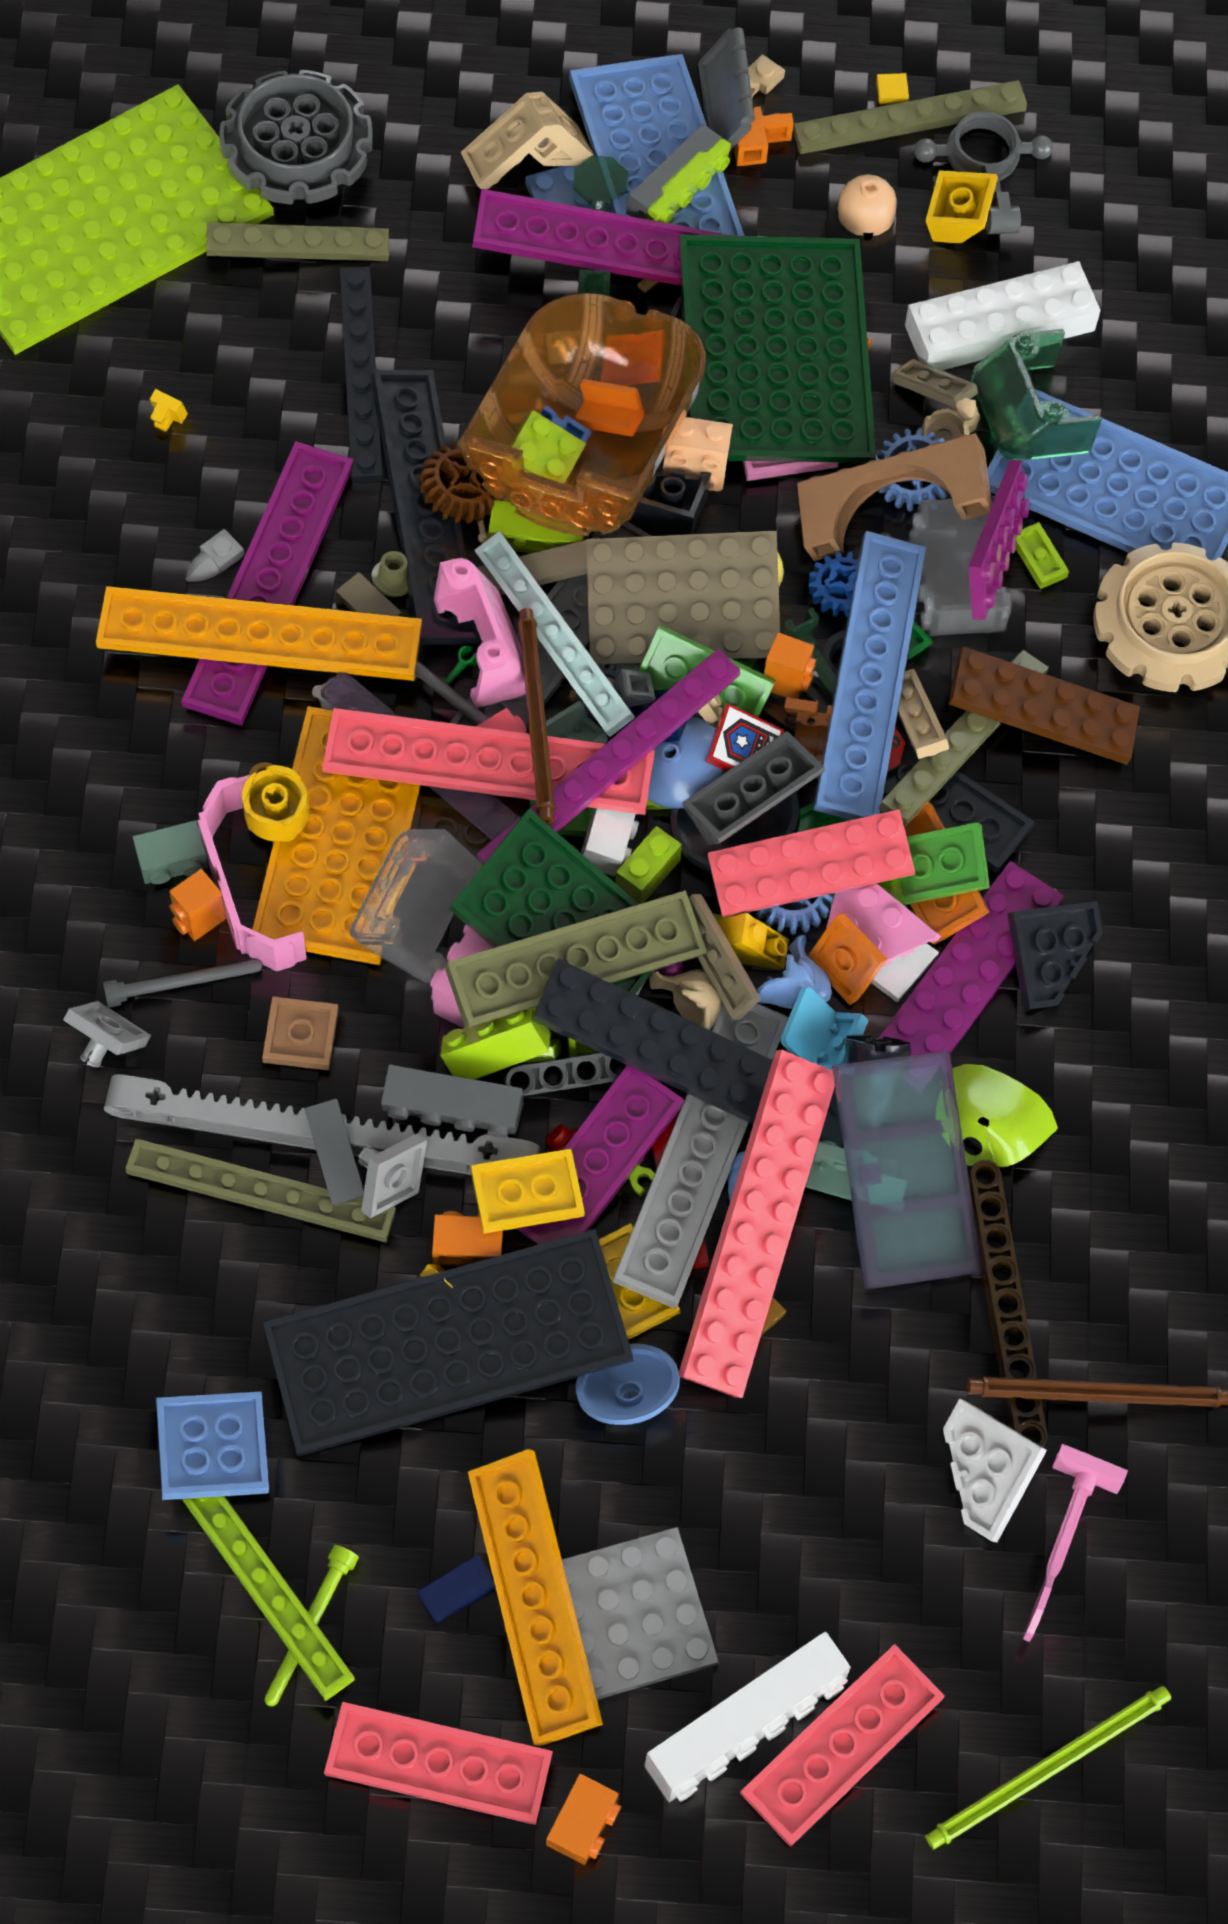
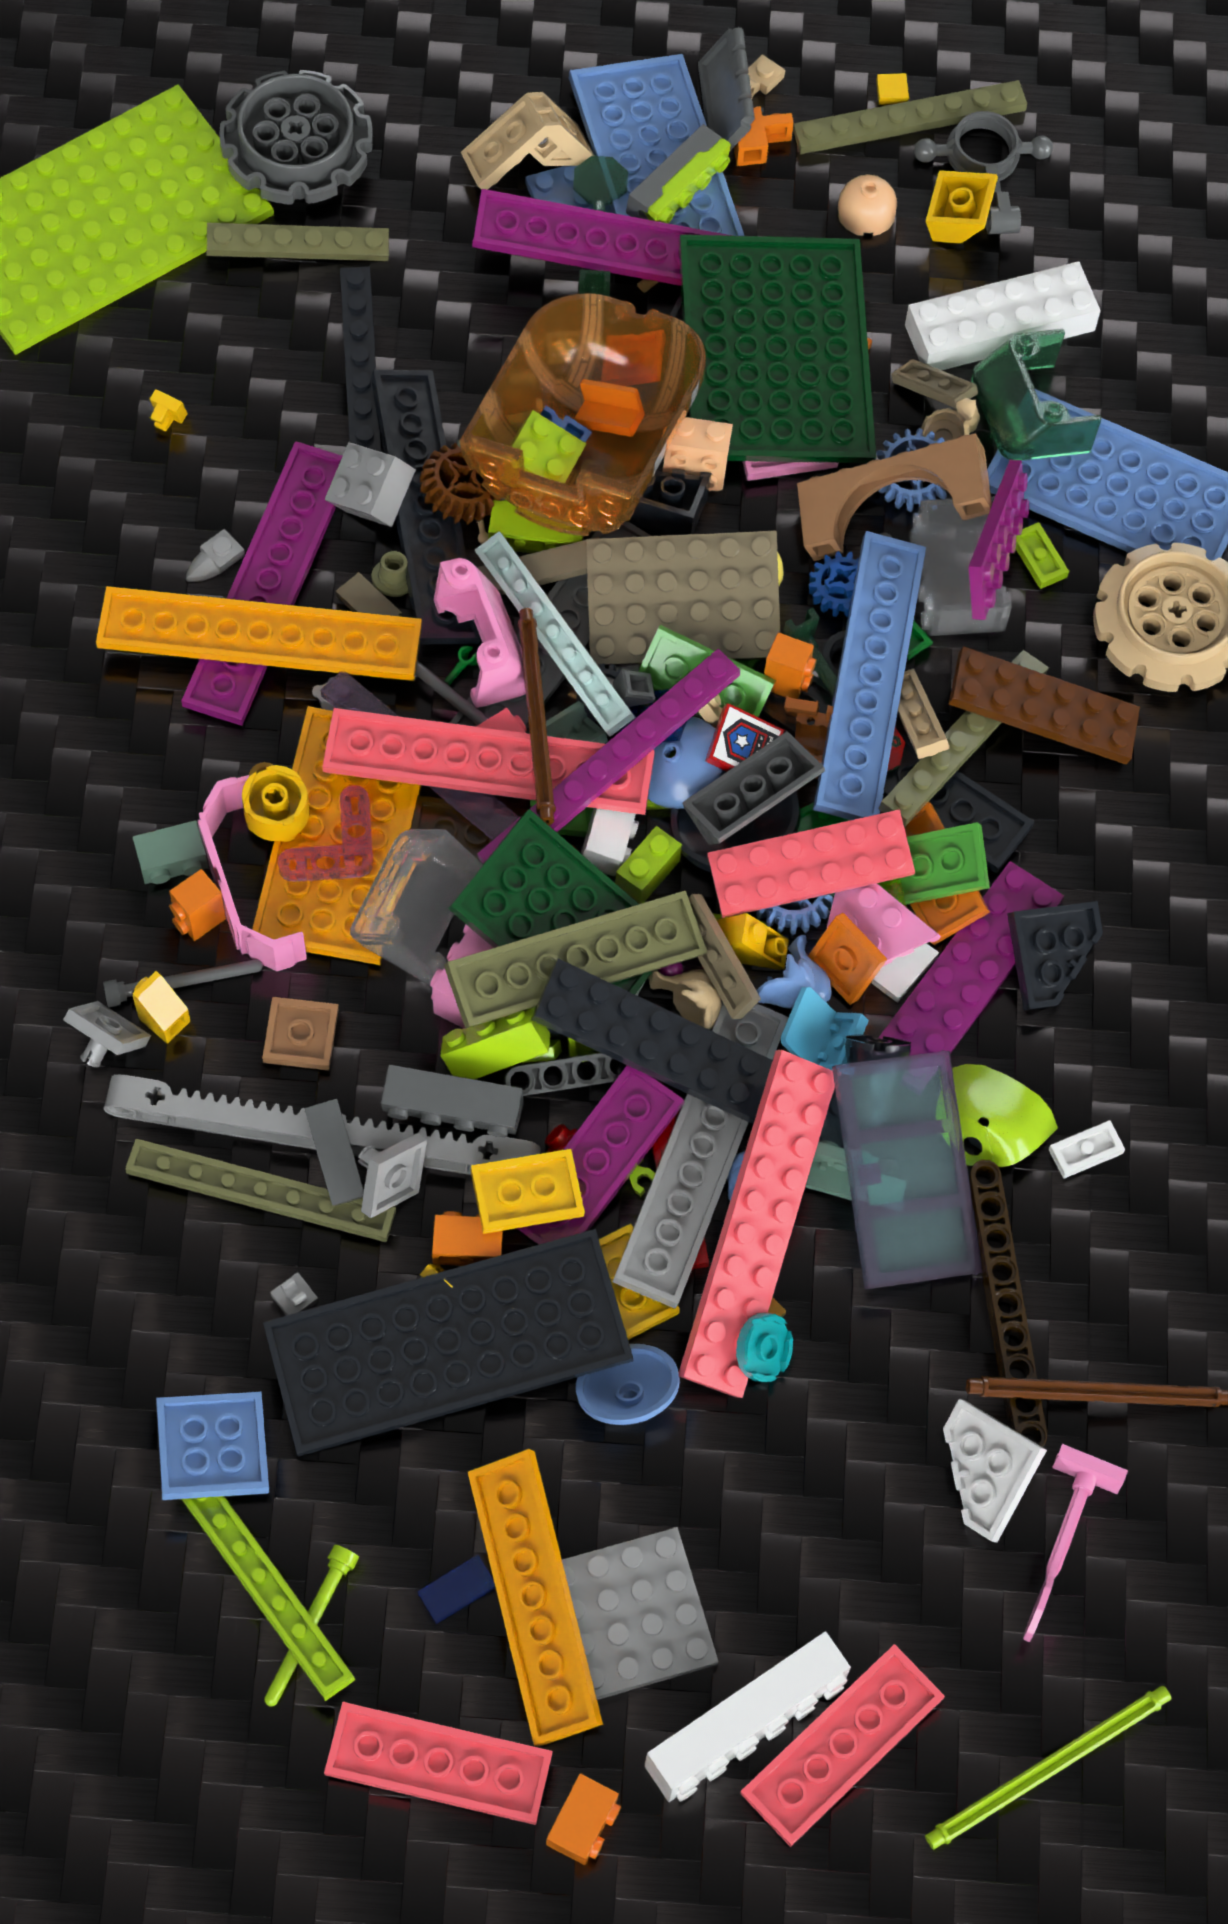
(160, 1007): none -> yellow slope
(294, 1295): none -> light grey tile
(349, 849): none -> clear pink beam
(370, 484): none -> light grey brick
(764, 1347): none -> teal tile
(1086, 1149): none -> white plate

